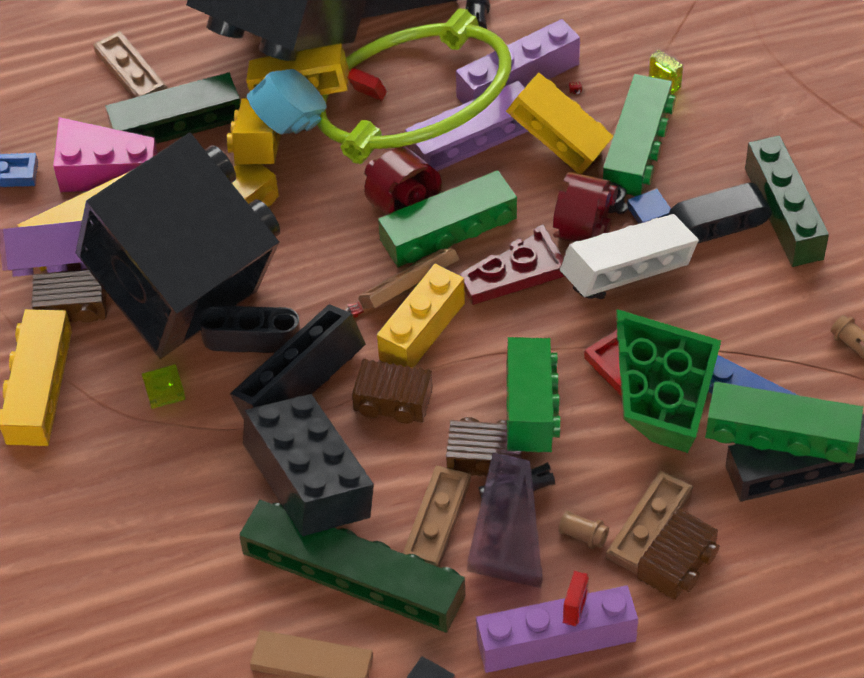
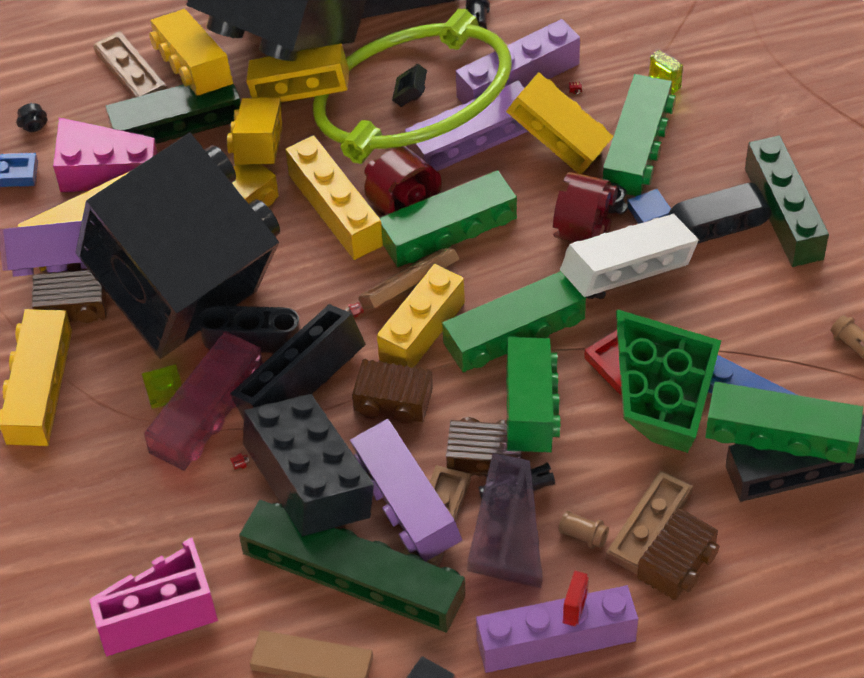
(31, 117): none -> black plate
(154, 604): none -> dark pink wedge
(190, 52): none -> yellow brick
(202, 402): none -> clear pink brick
(239, 462): none -> red piece
(287, 102): medium azure brick -> none
(334, 197): none -> yellow brick
(367, 84): red tile -> none
(406, 491): none -> medium lavender brick
(409, 85): none -> black plate
(519, 268): wing -> none
(527, 312): none -> green brick

